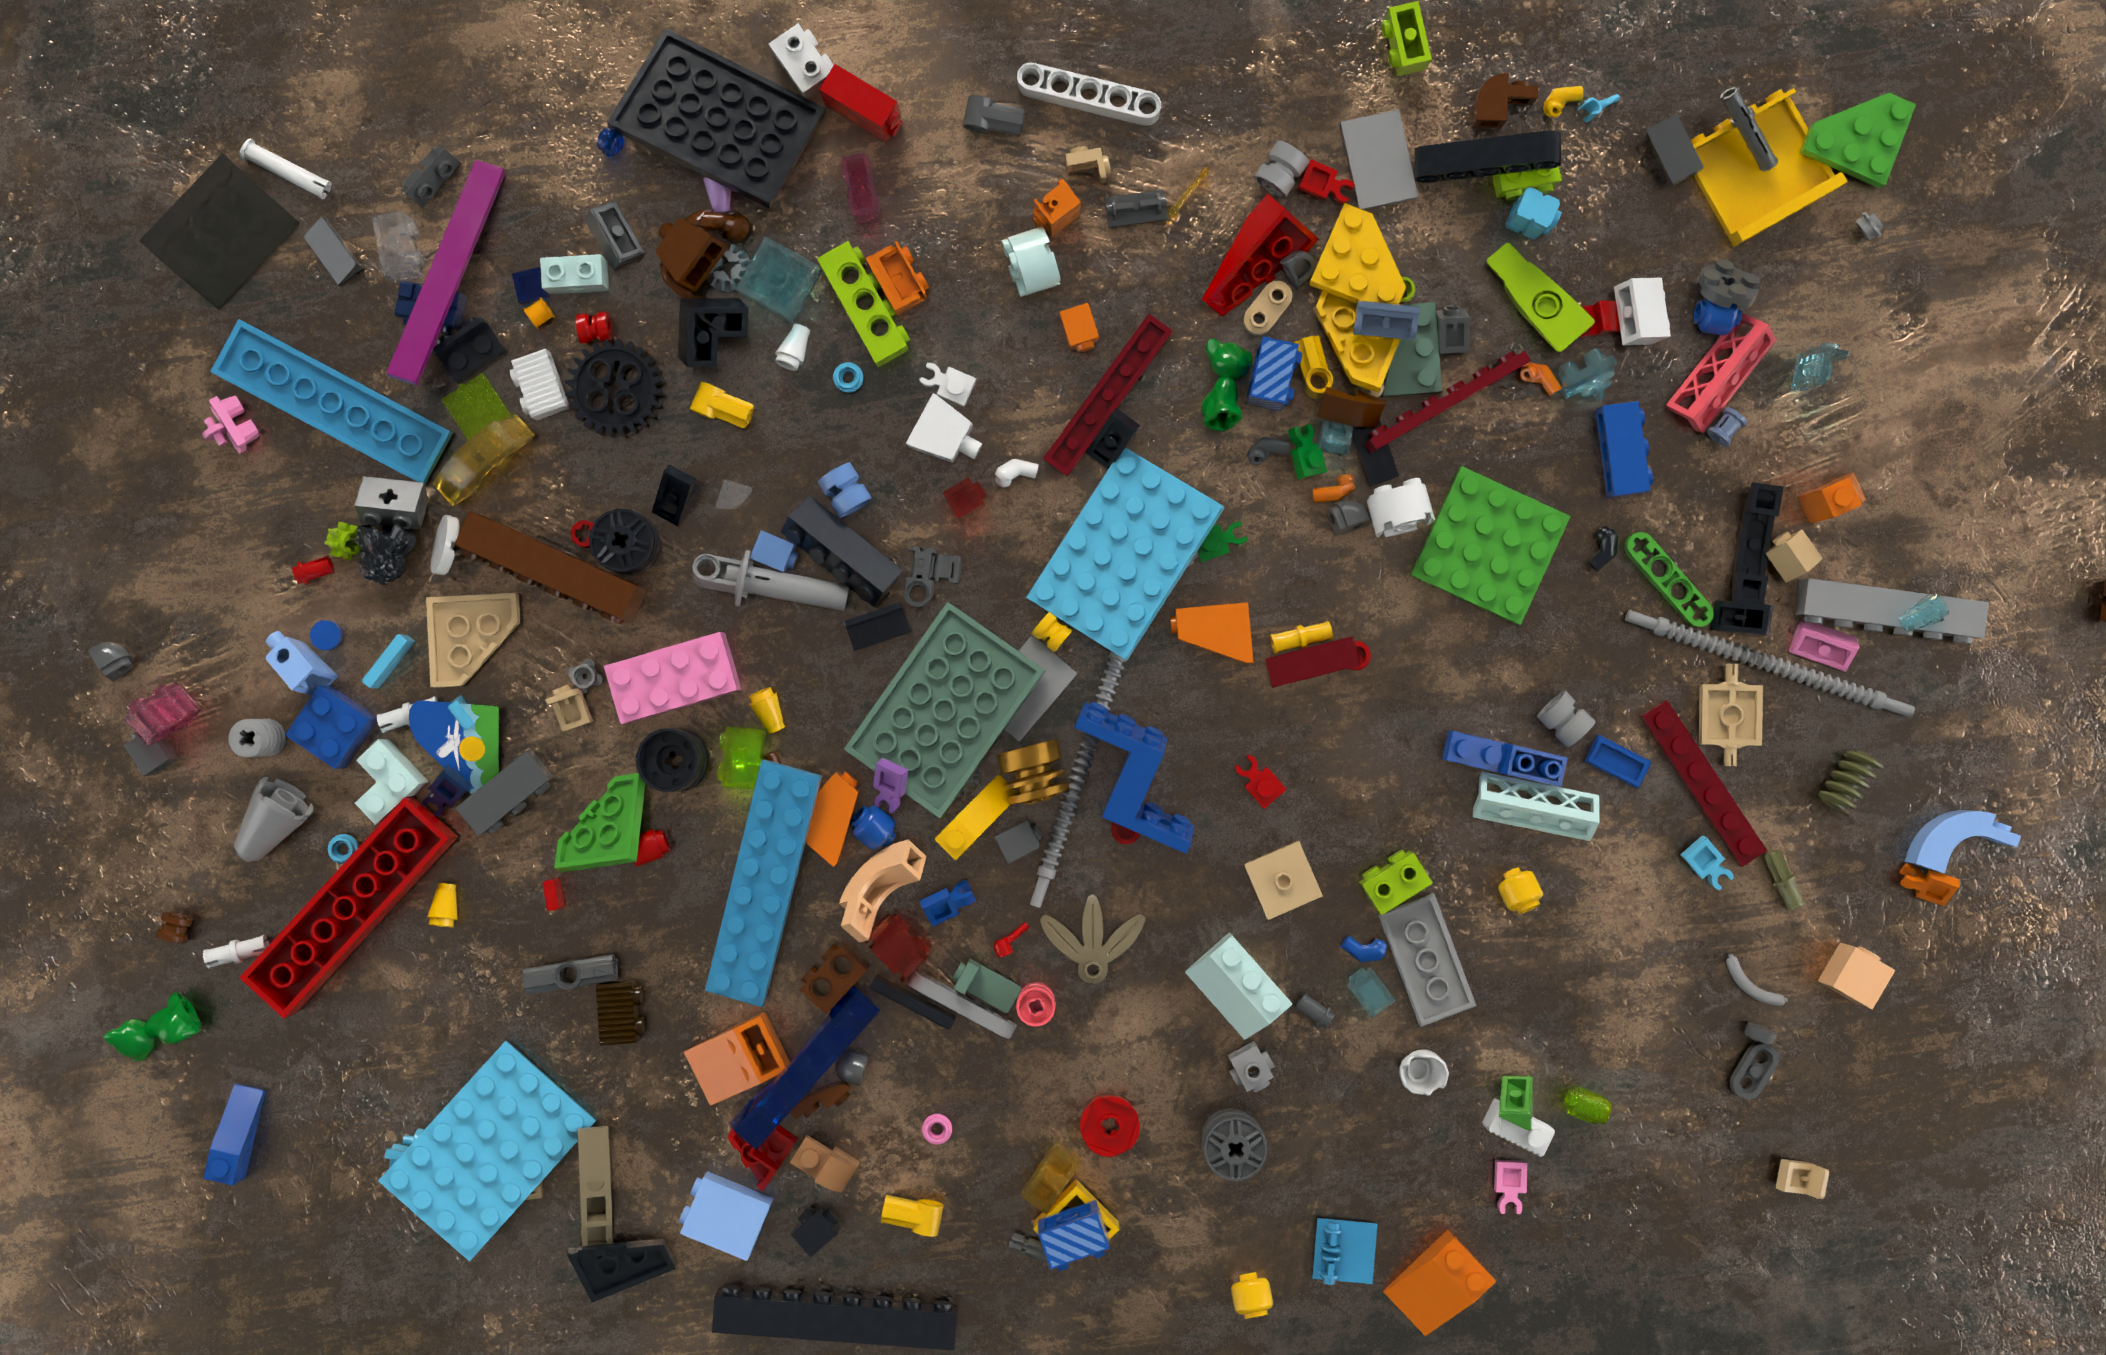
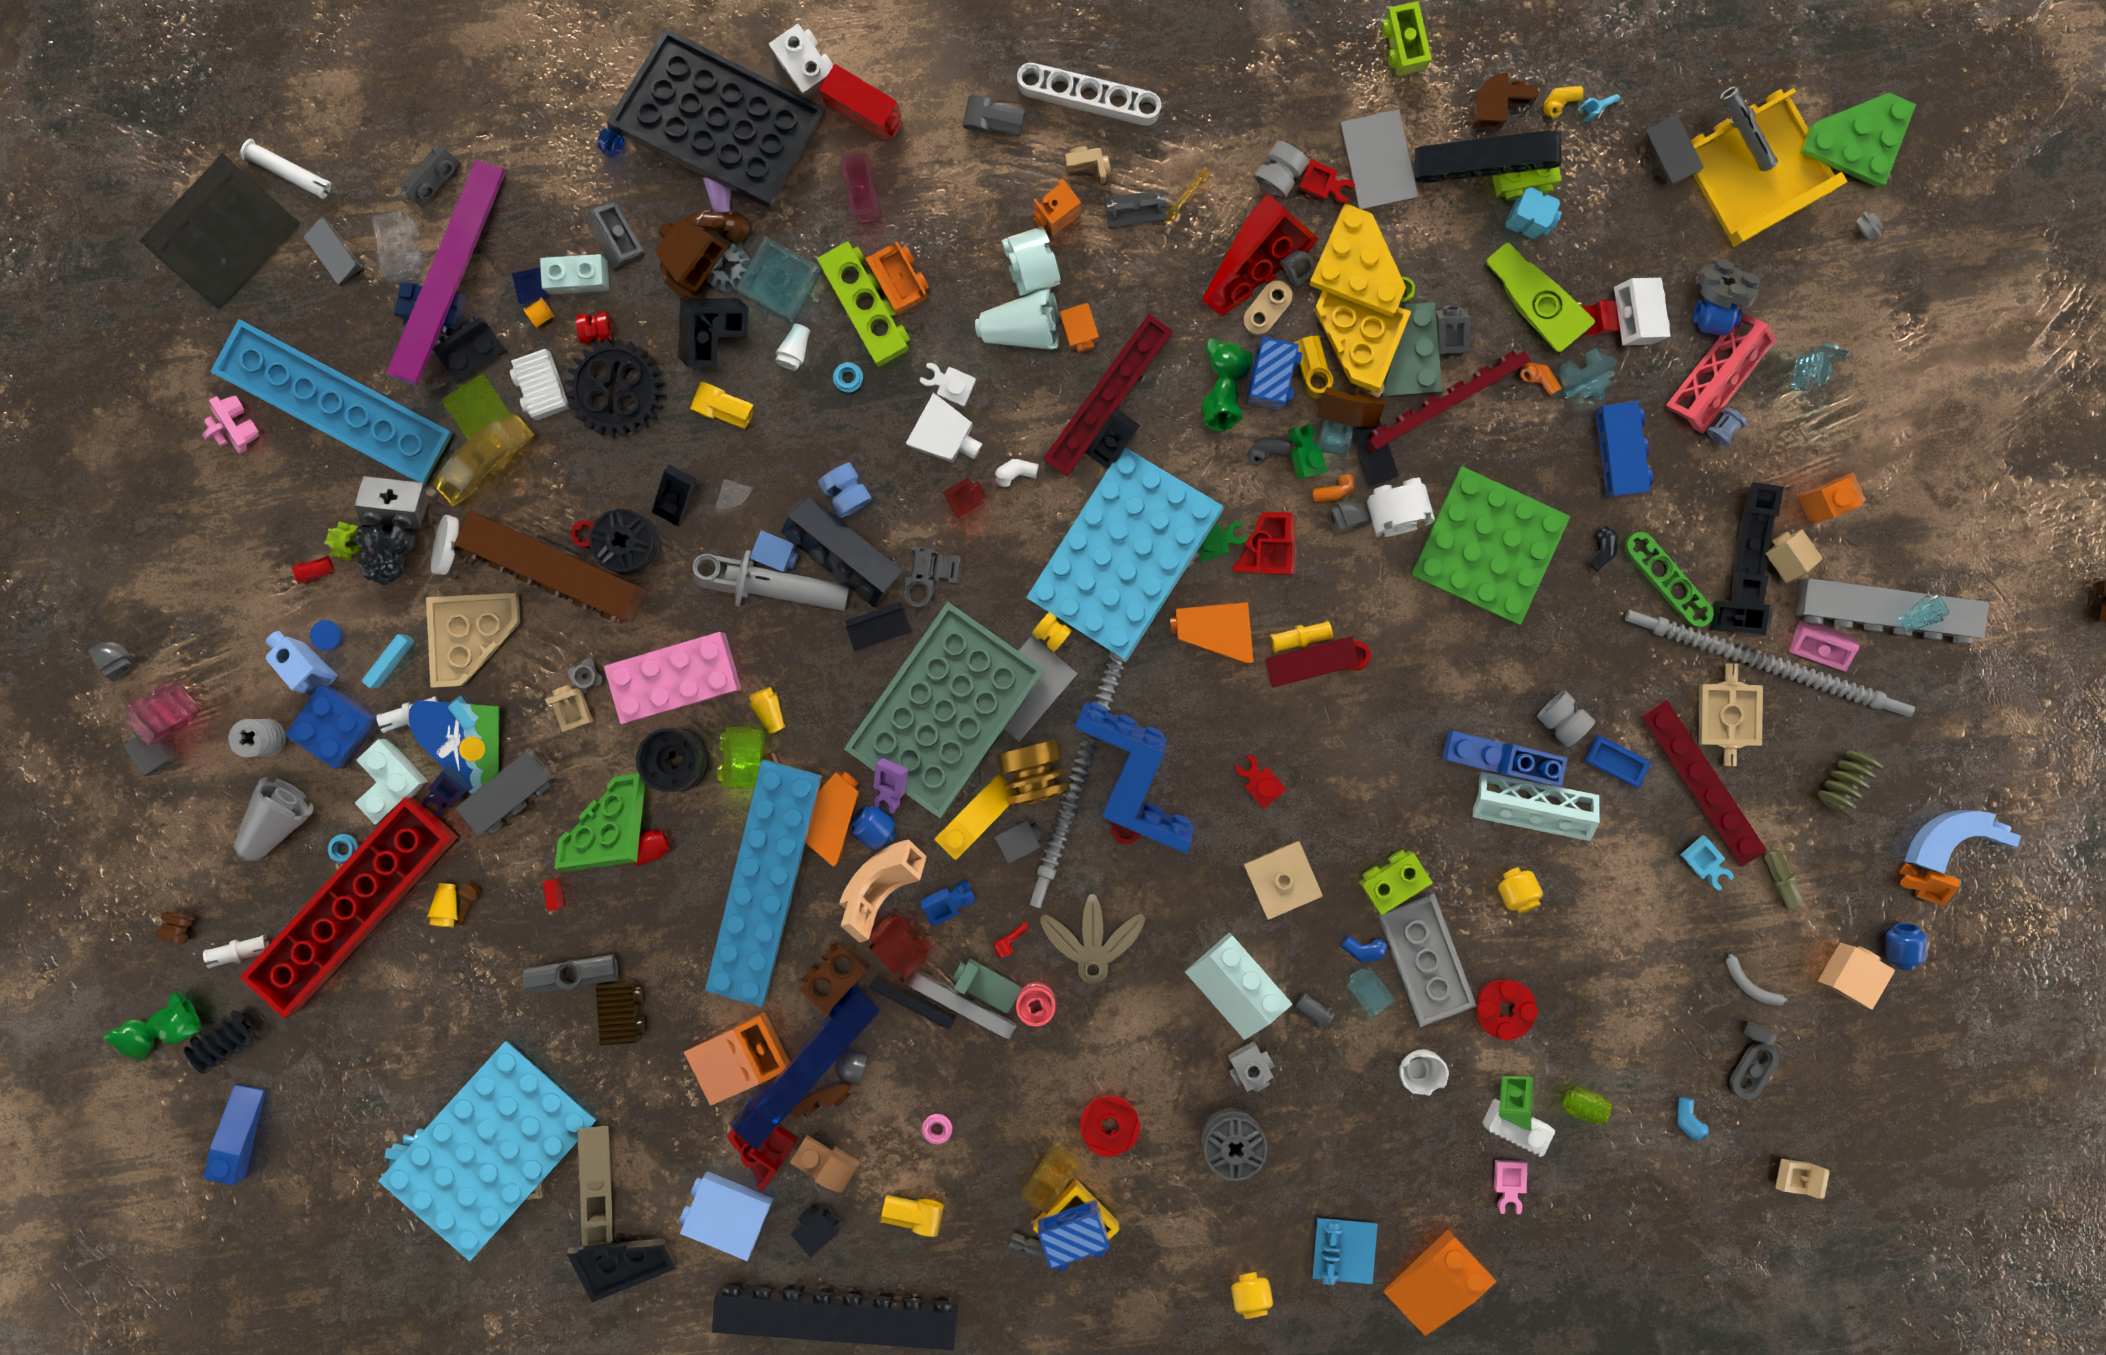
(221, 1043): none -> black piece
(469, 893): none -> reddish brown hand
(1022, 322): none -> light aqua cone
(1271, 546): none -> red slope
(1386, 320): sand blue hinge -> none
(1523, 1009): none -> red plate
(1687, 1122): none -> dark azure arm
(1906, 946): none -> blue head

